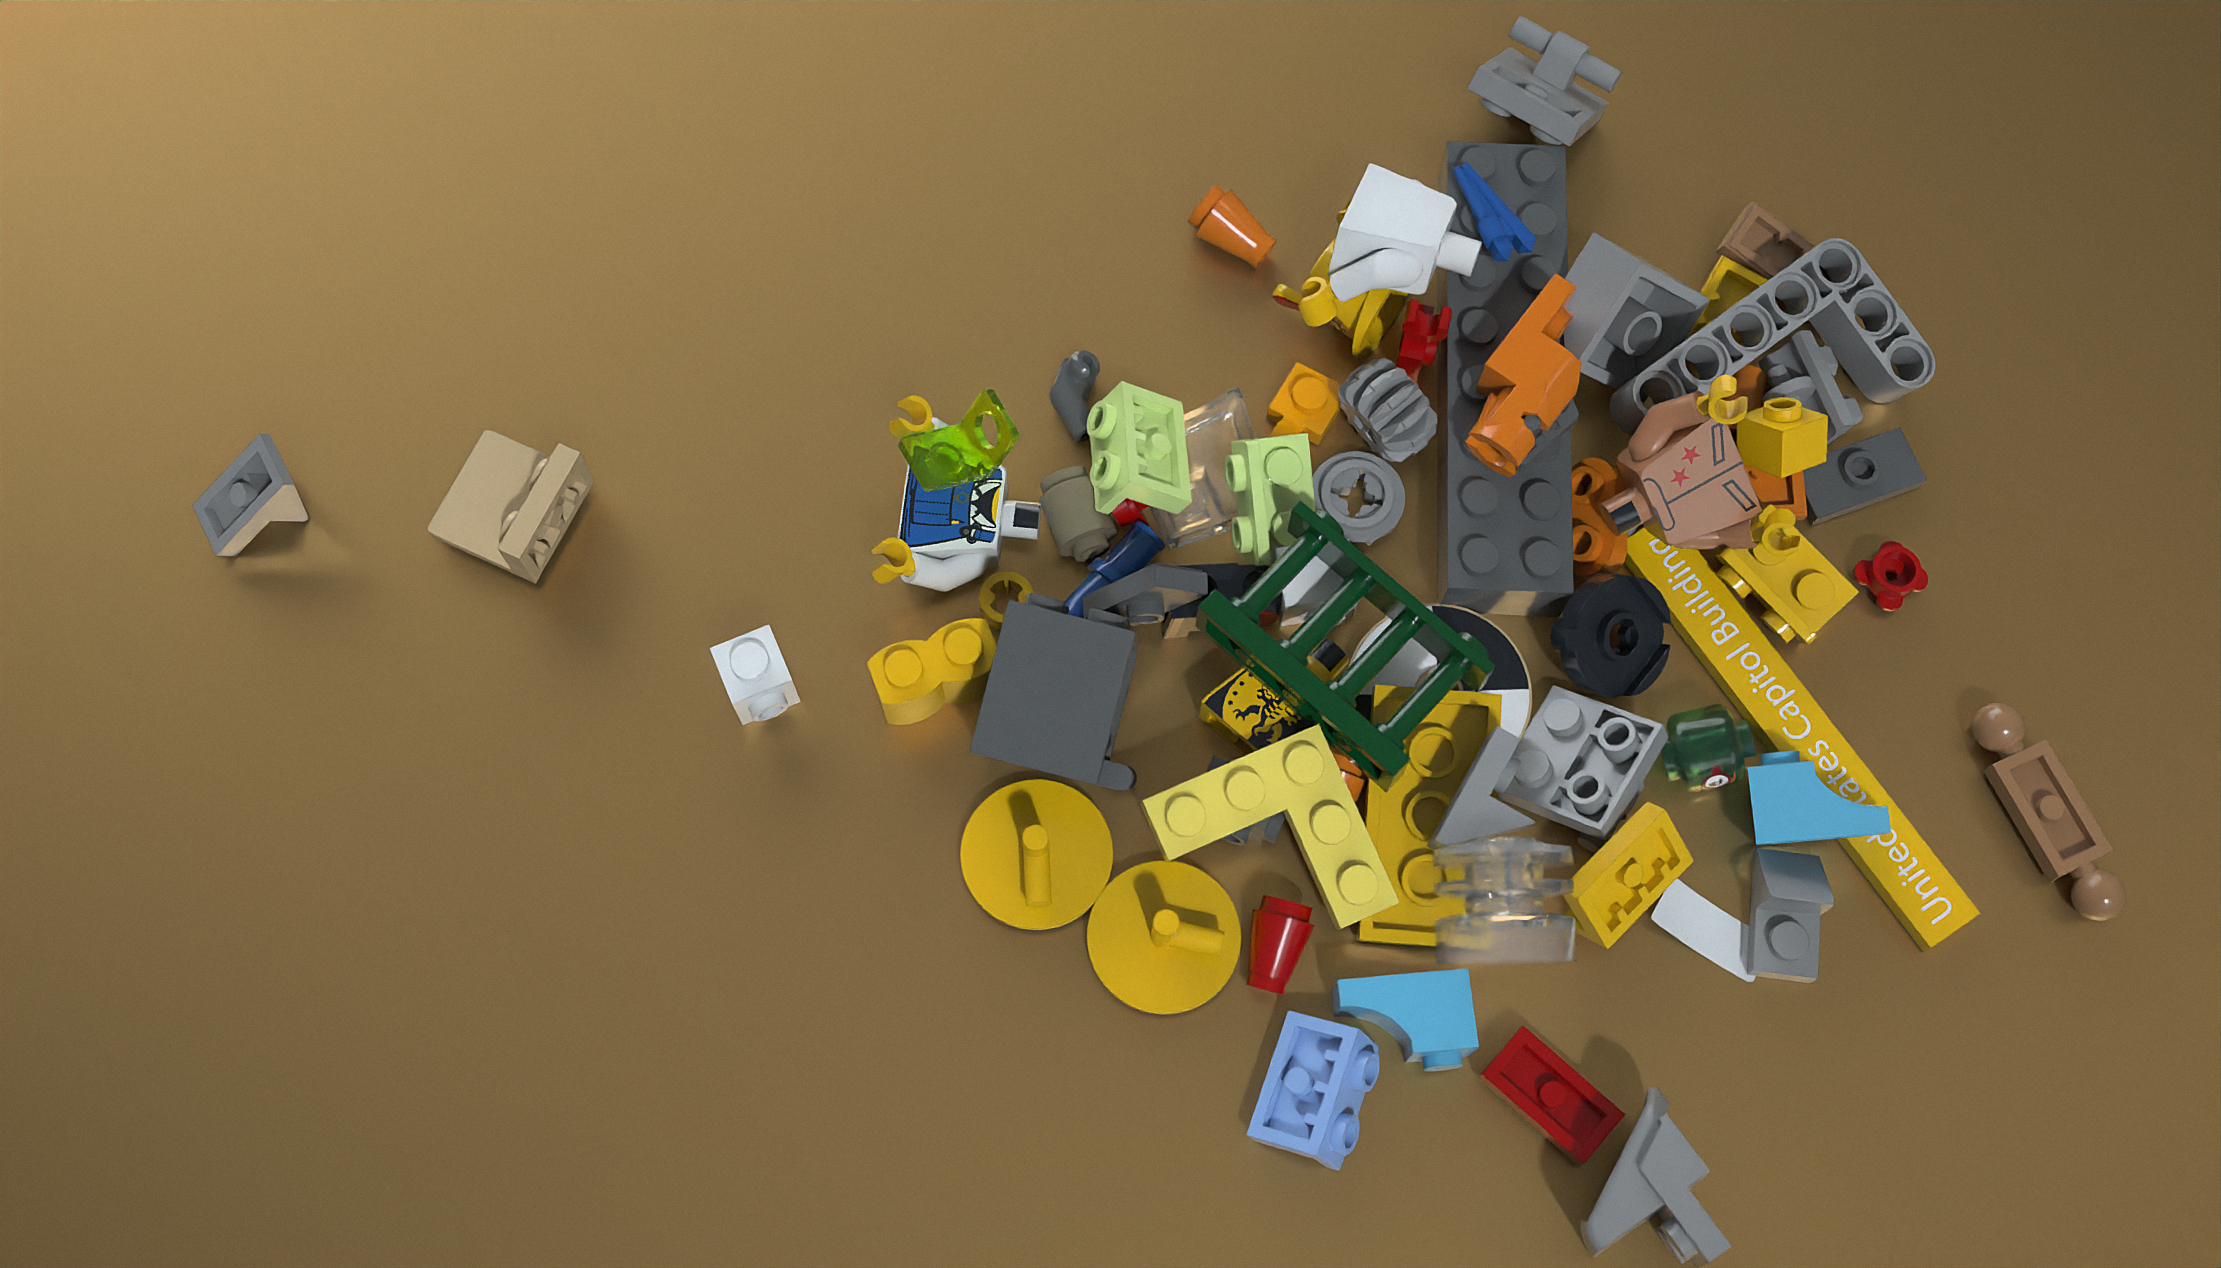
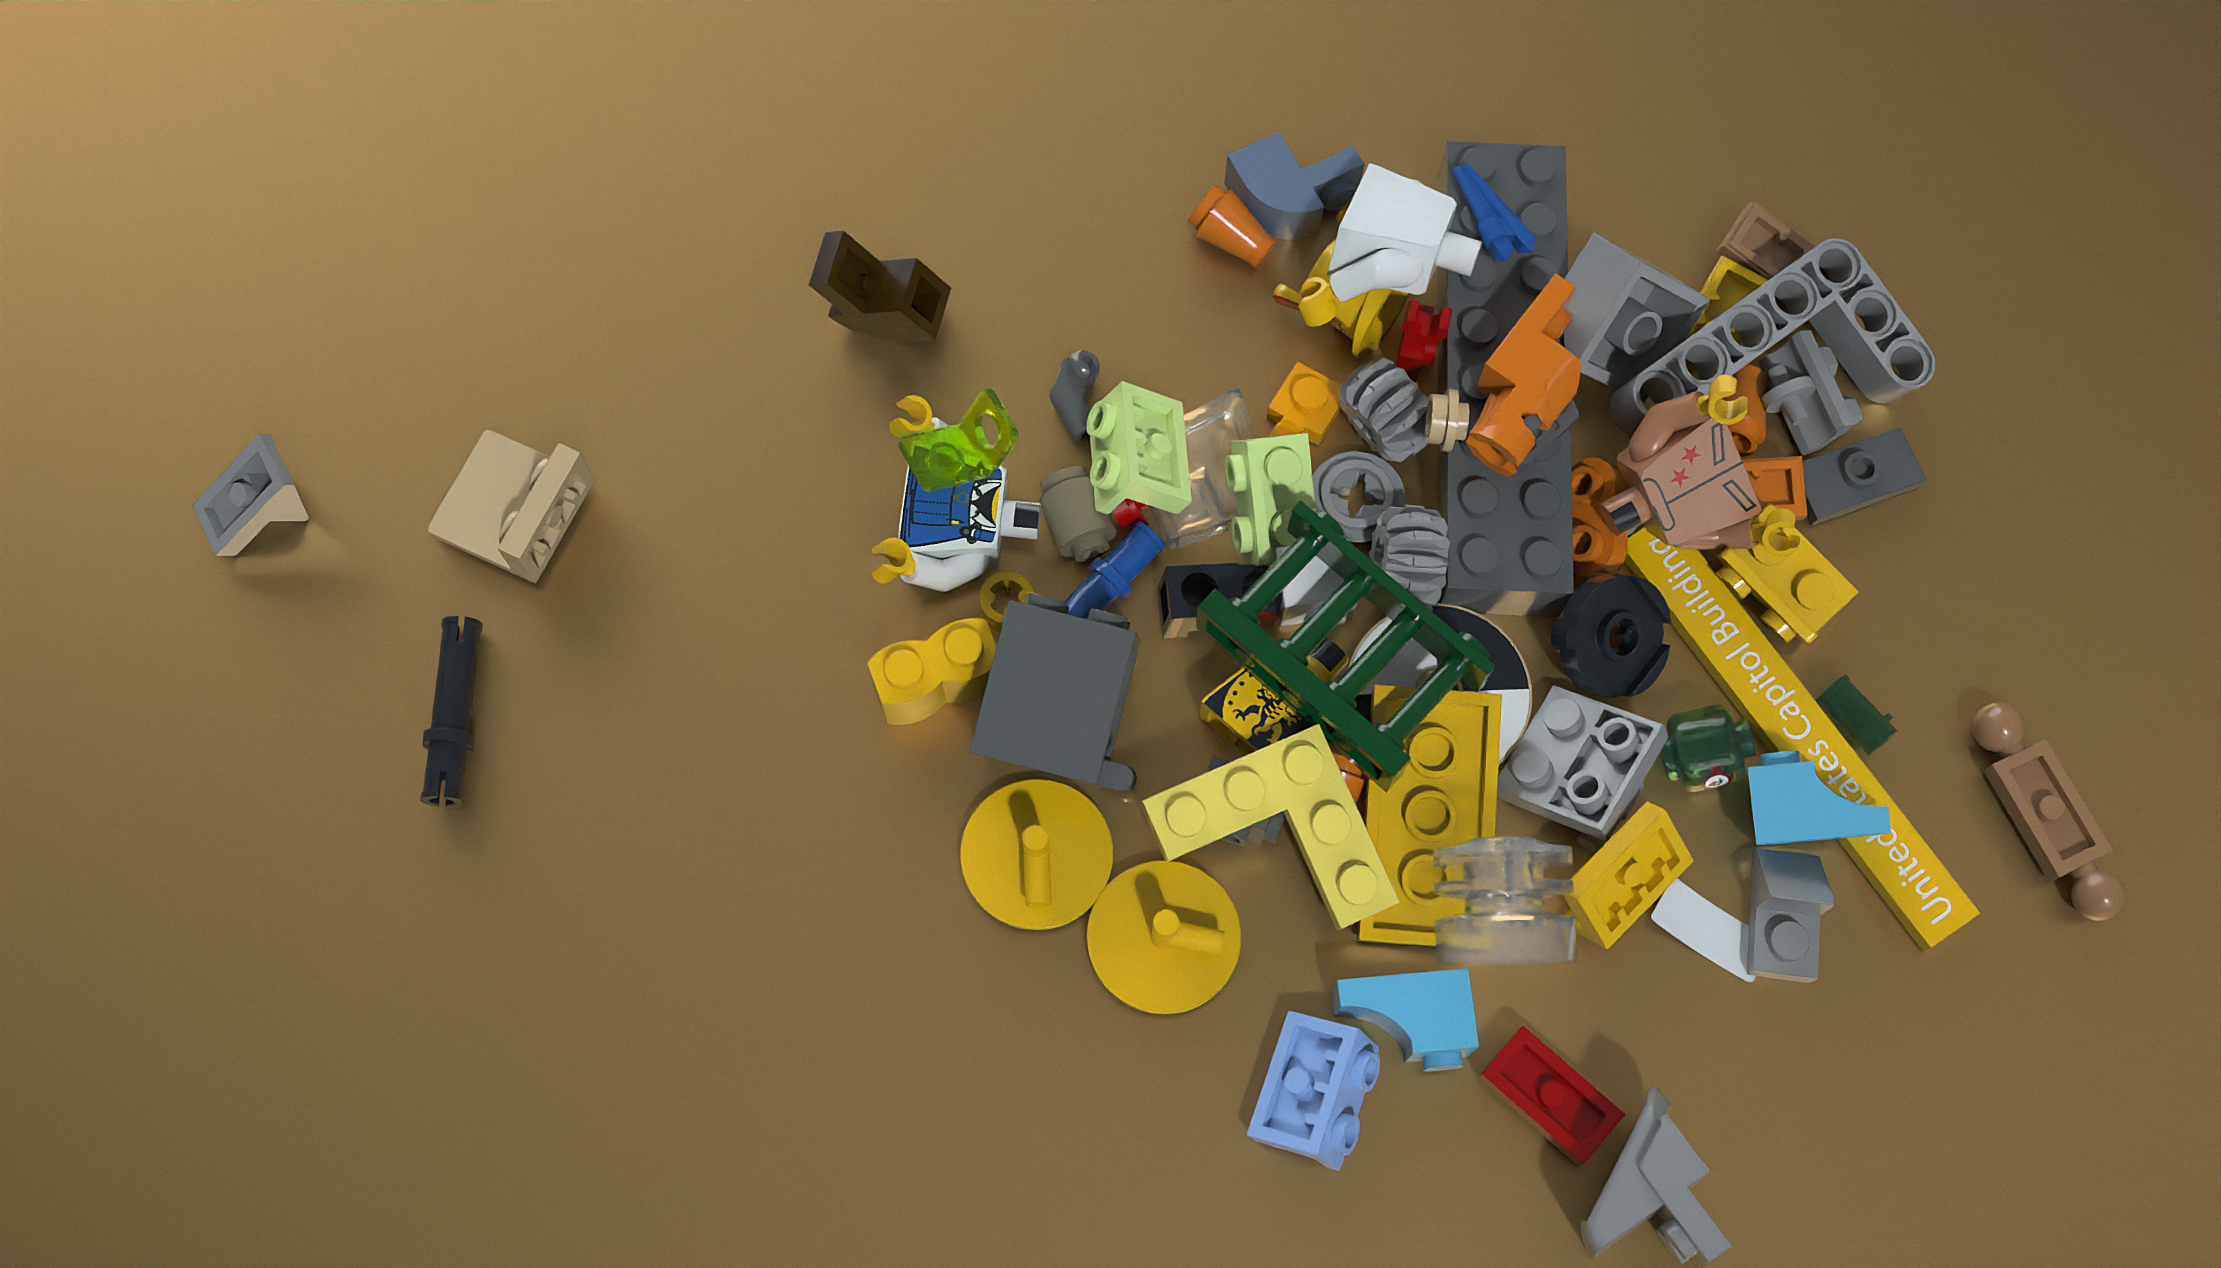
(449, 732): none -> black pin
(755, 675): white brick -> none
(875, 297): none -> dark brown brick
(1148, 593): dark grey plate -> none
(1277, 942): red cone -> none
(1283, 195): none -> sand blue brick
(1413, 550): none -> light grey gear
(1446, 420): none -> tan plate
(1472, 809): light grey slope -> none
(1545, 90): light grey plate -> none
(1782, 437): yellow plate -> none
(1857, 715): none -> clear green pin
(1900, 561): red plate -> none

